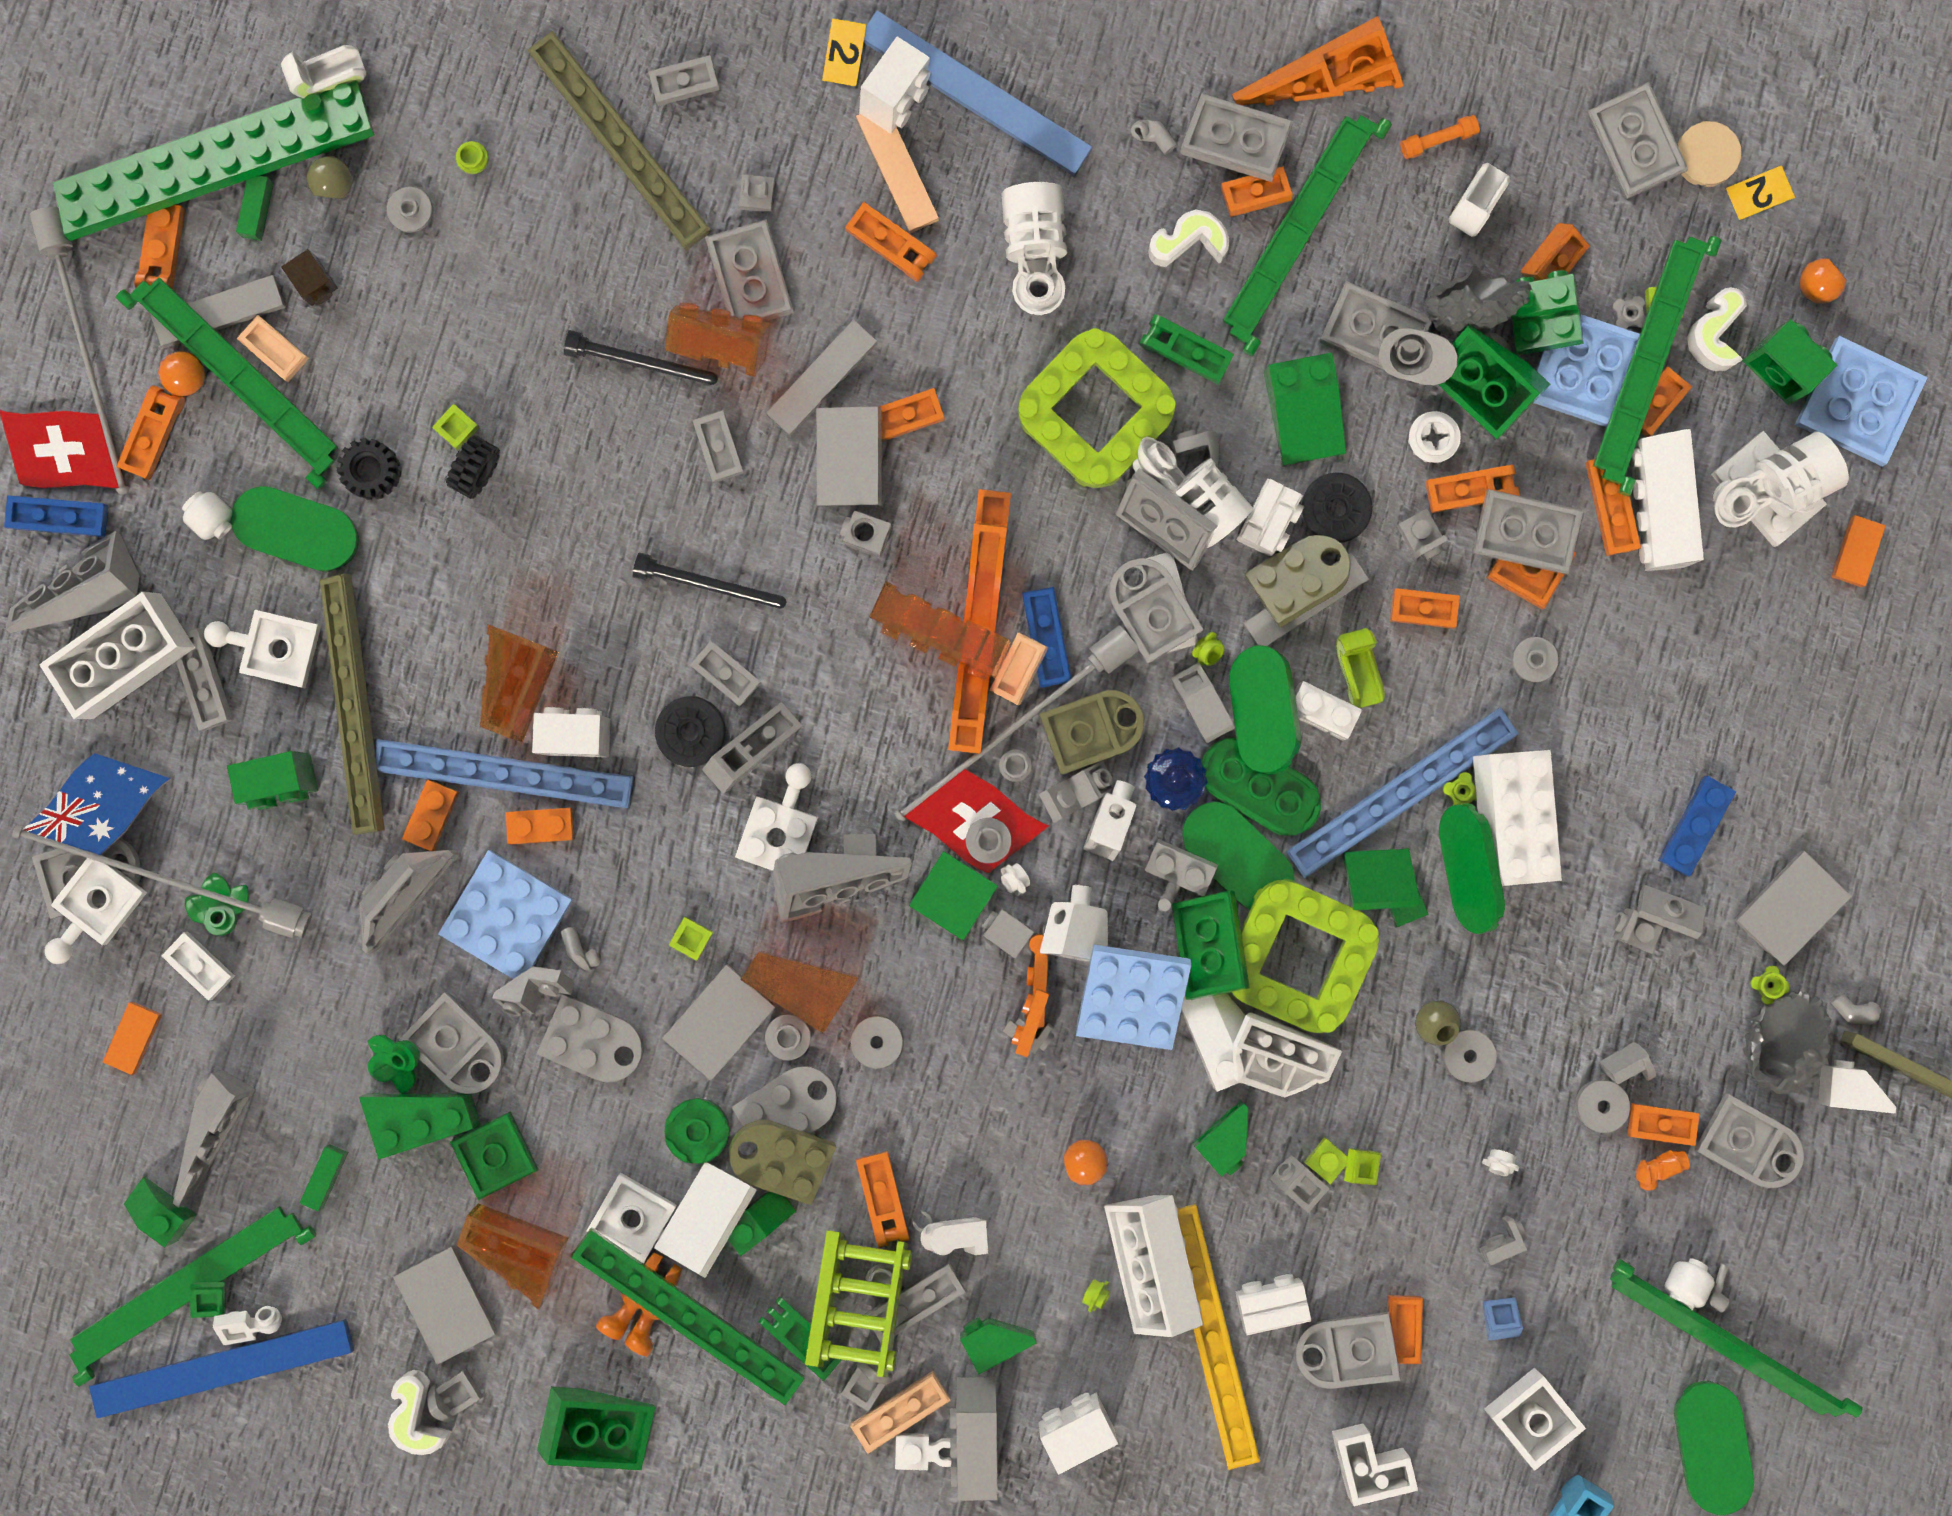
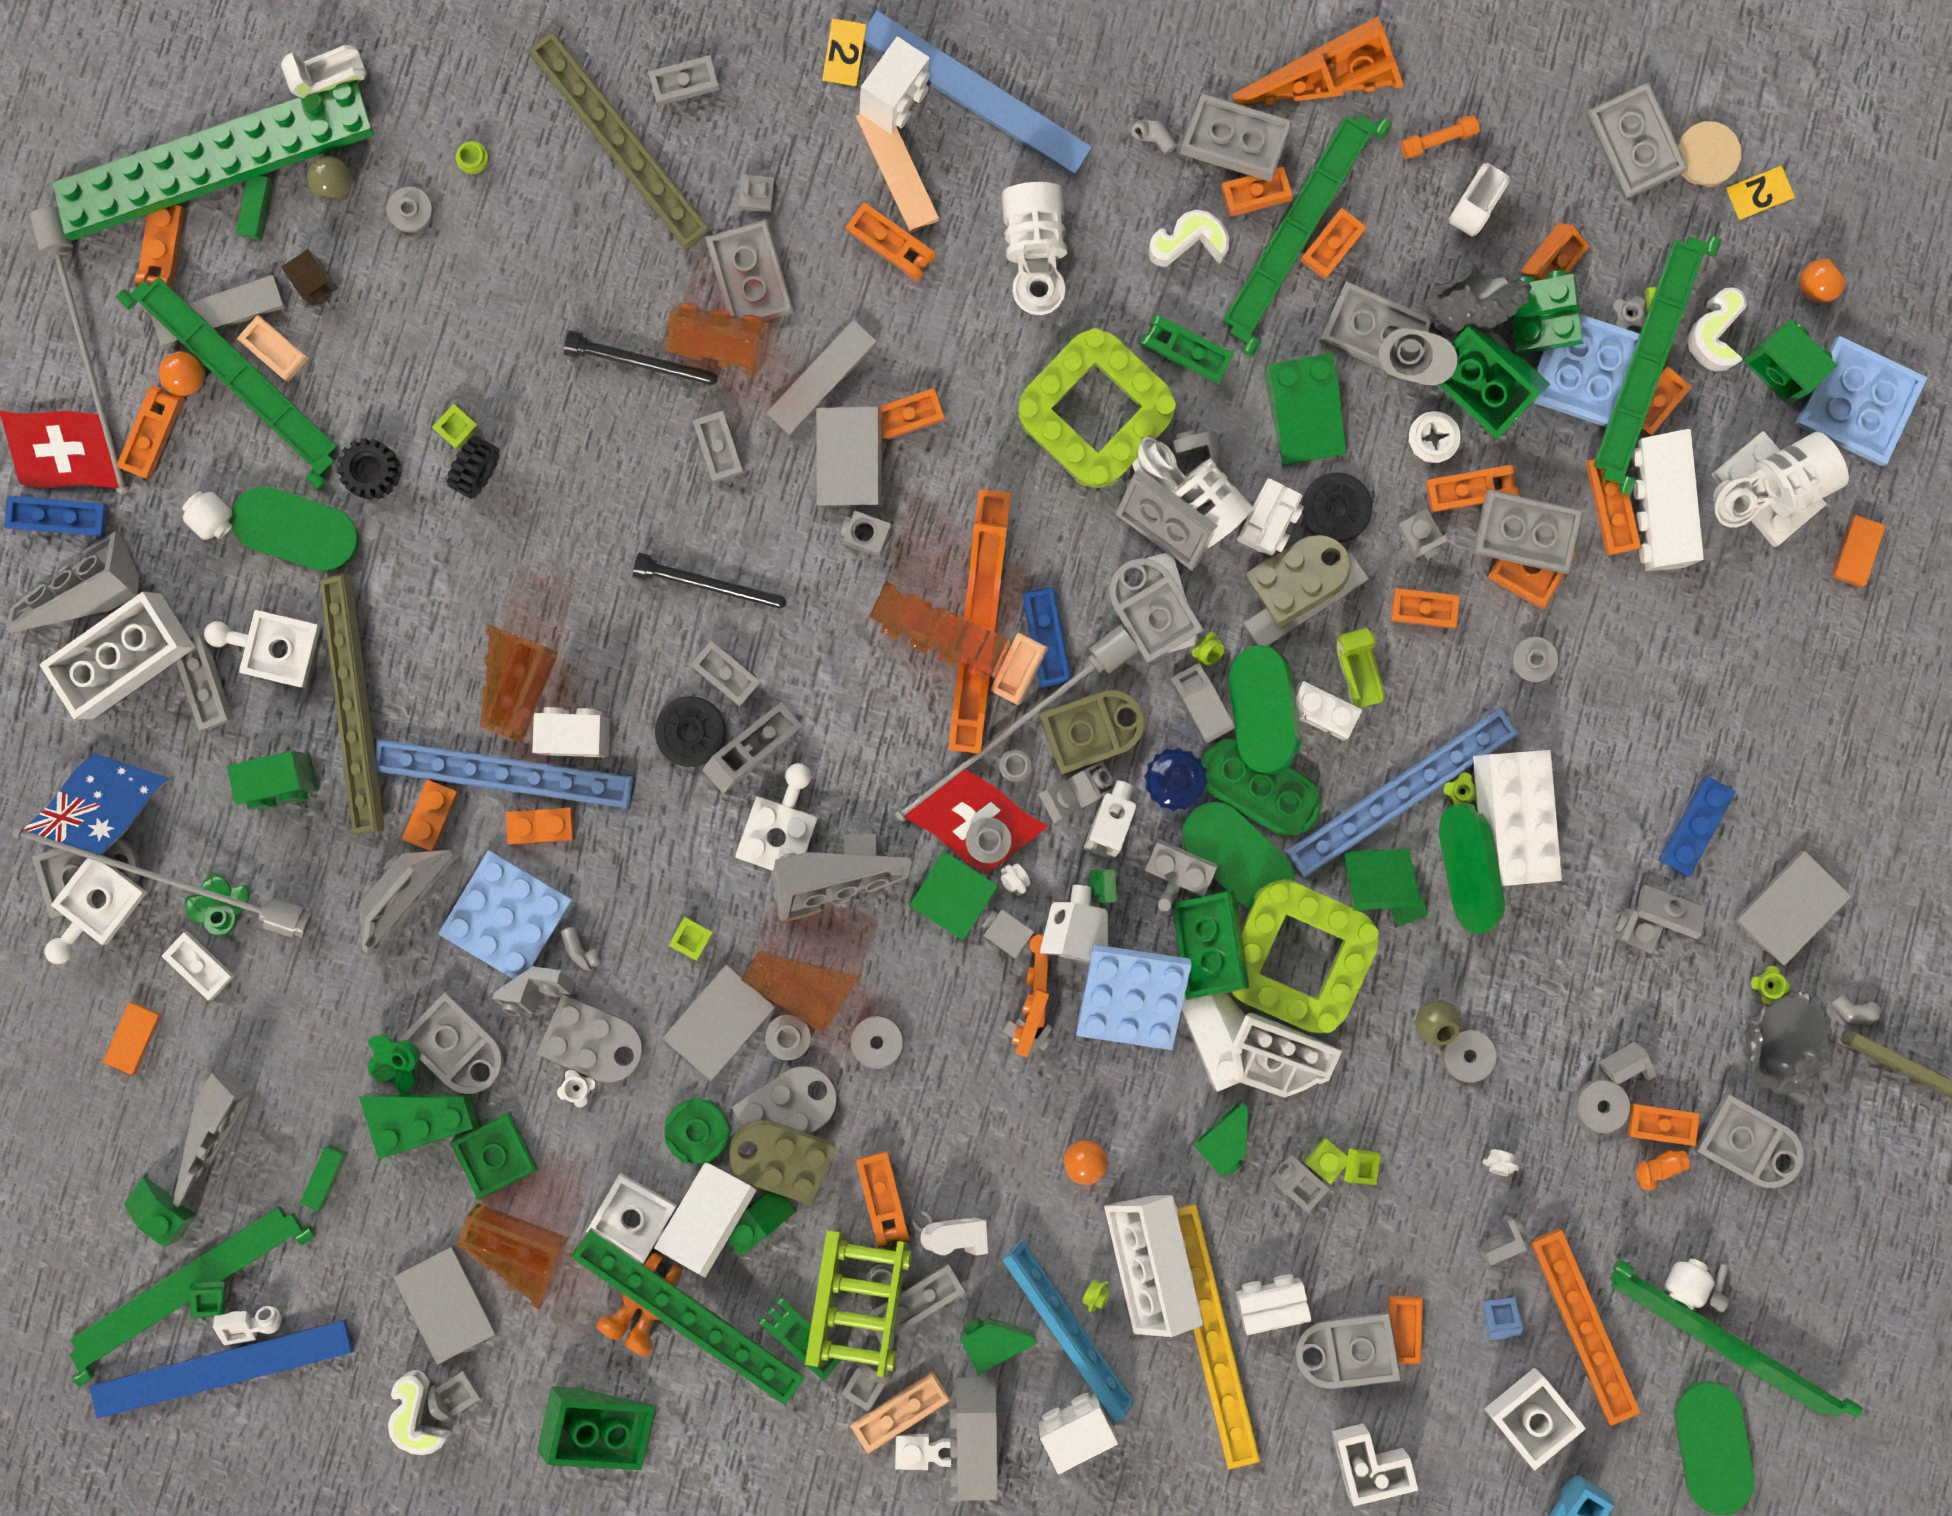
(578, 1097): none -> white plate
(1068, 1331): none -> dark azure tile
(1103, 886): none -> green plate
(1333, 243): none -> orange plate
(1585, 1327): none -> orange plate
(1851, 1089): white slope -> none

